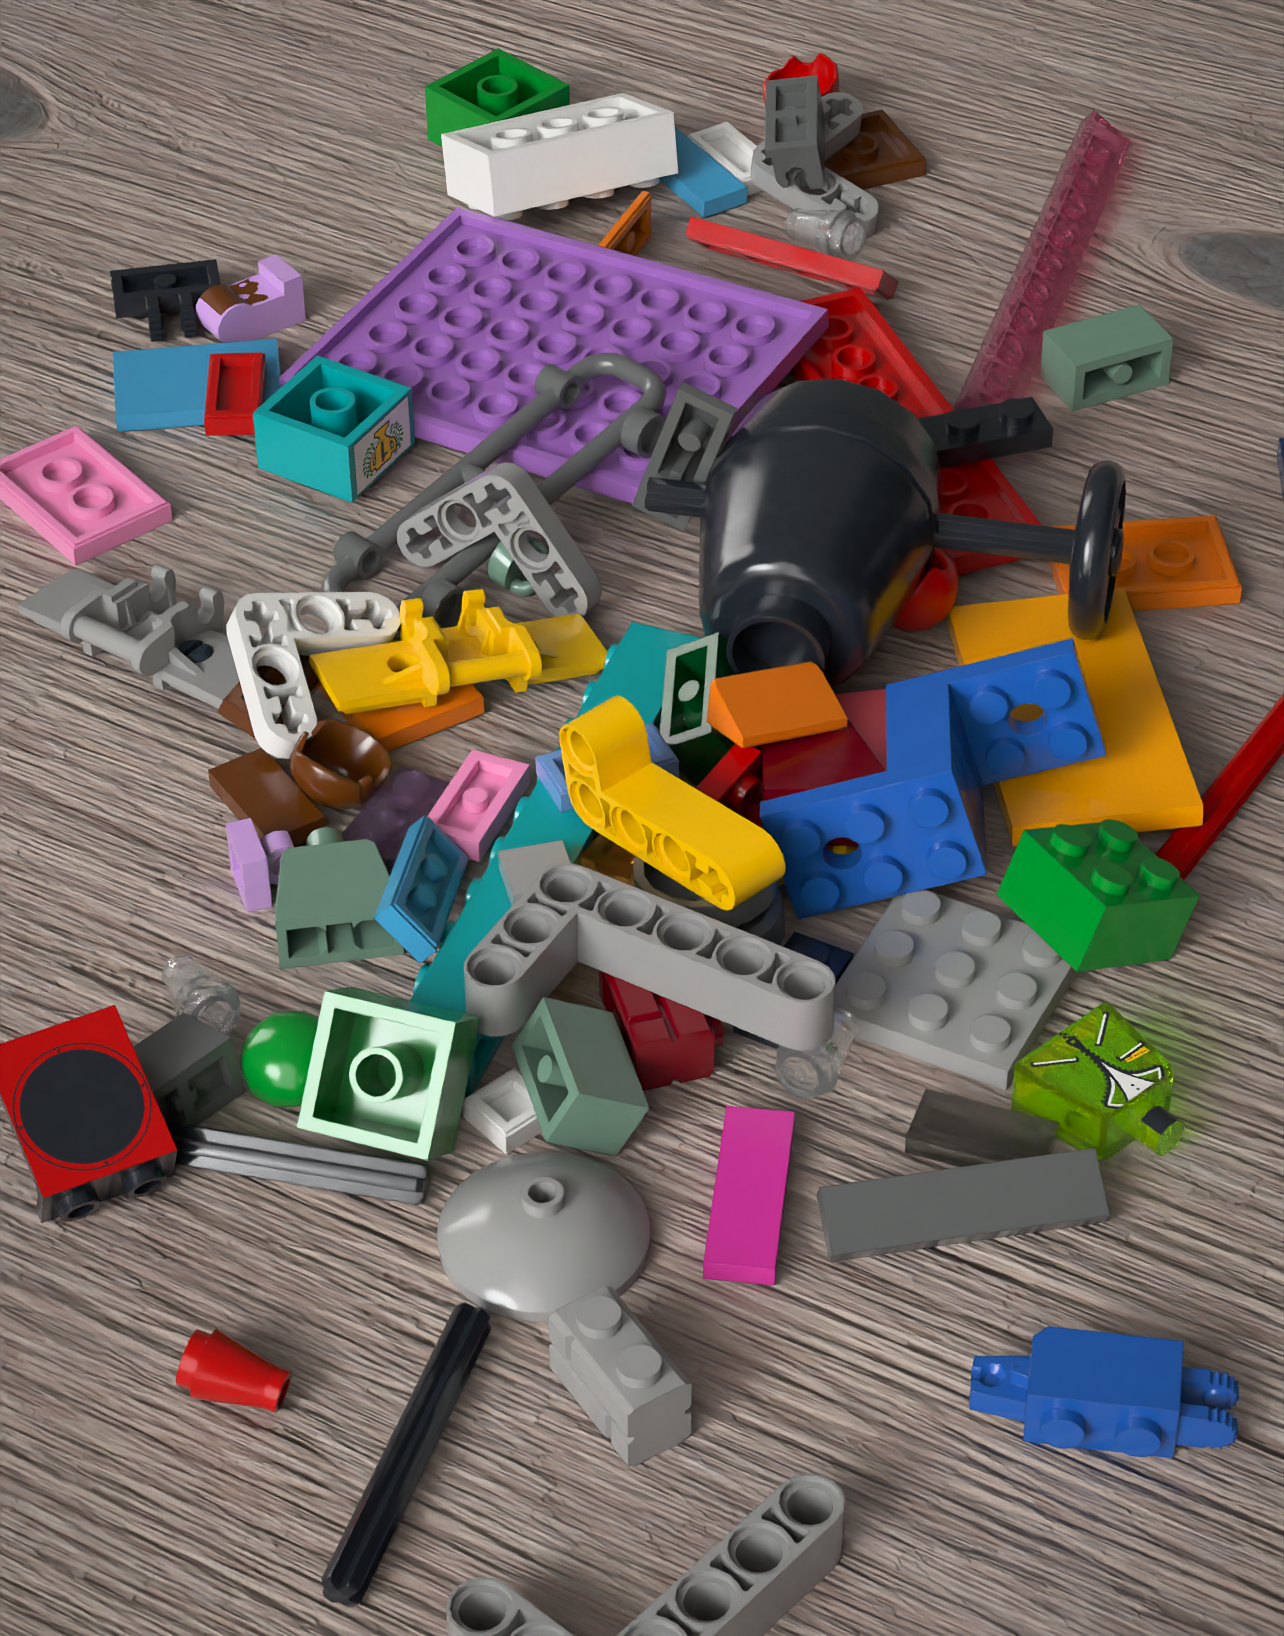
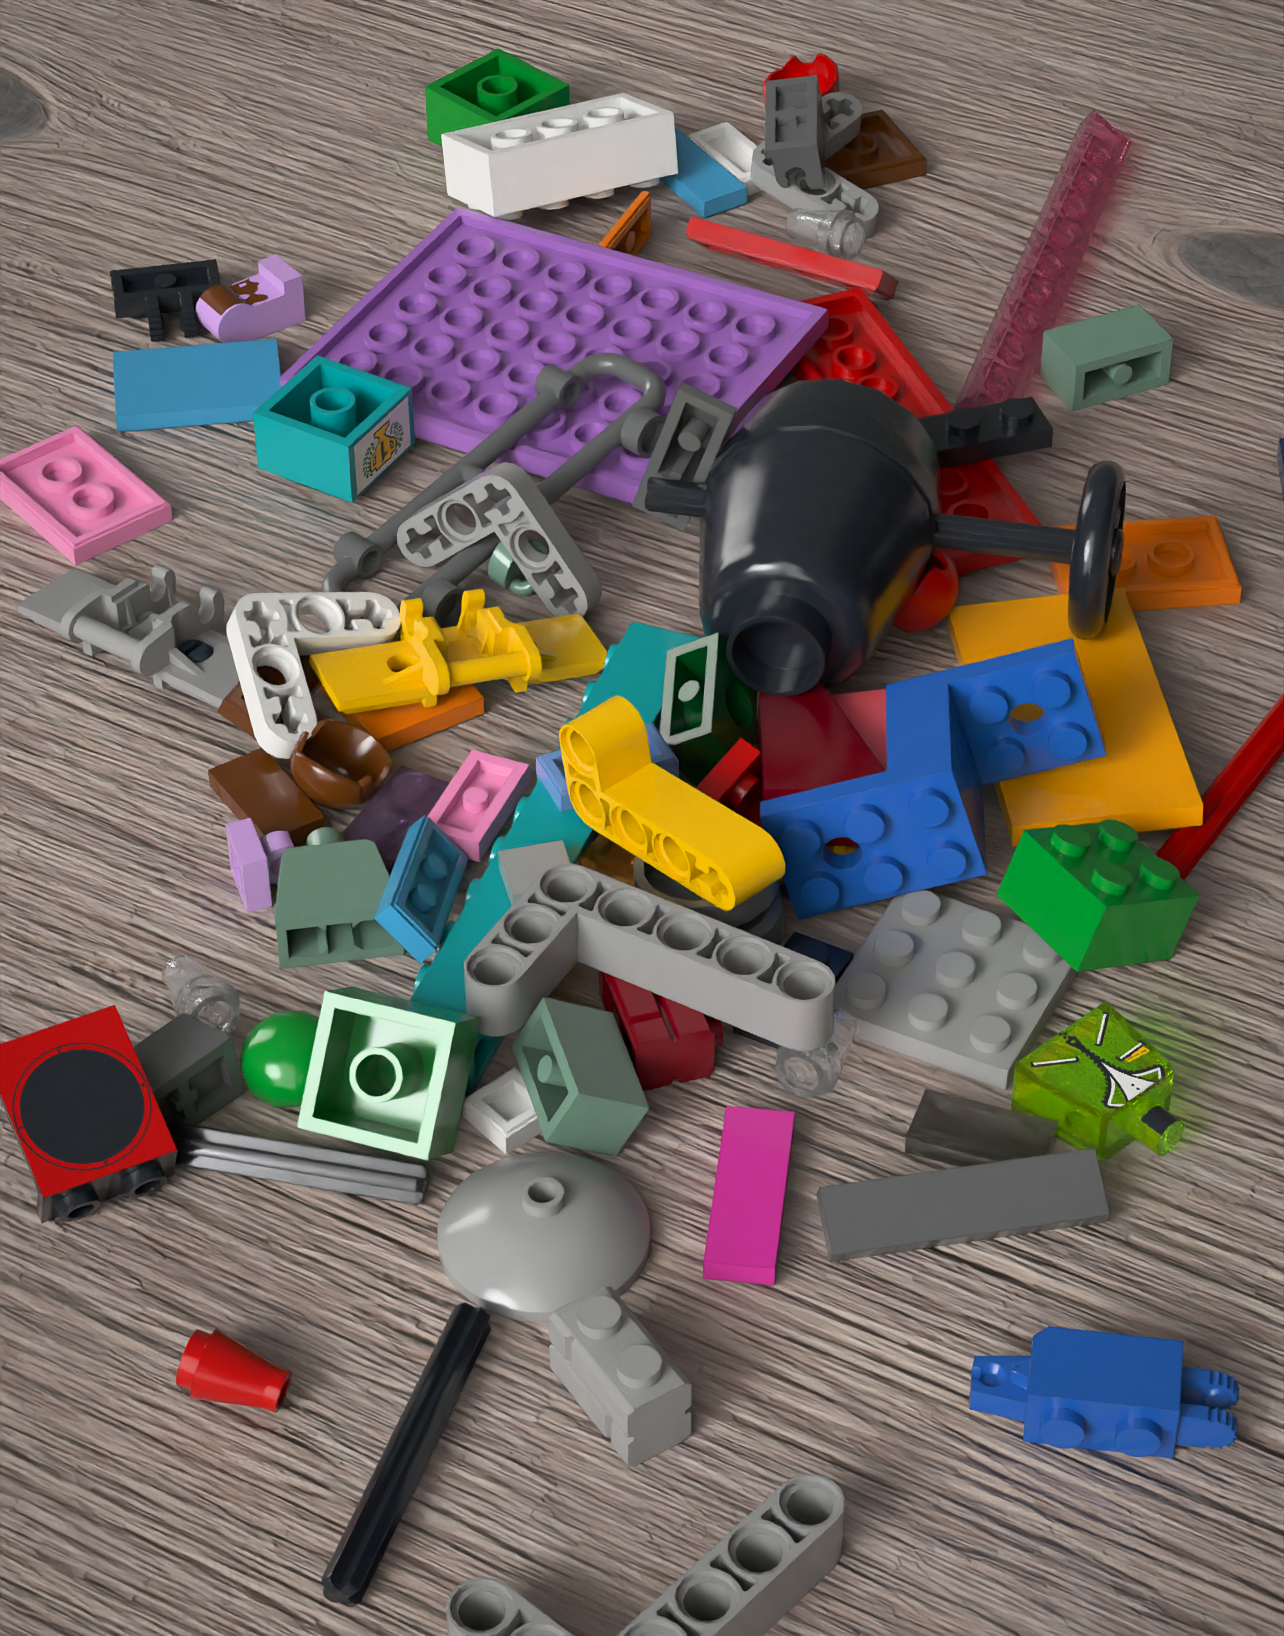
(234, 392): red tile -> none
(774, 705): orange slope -> none

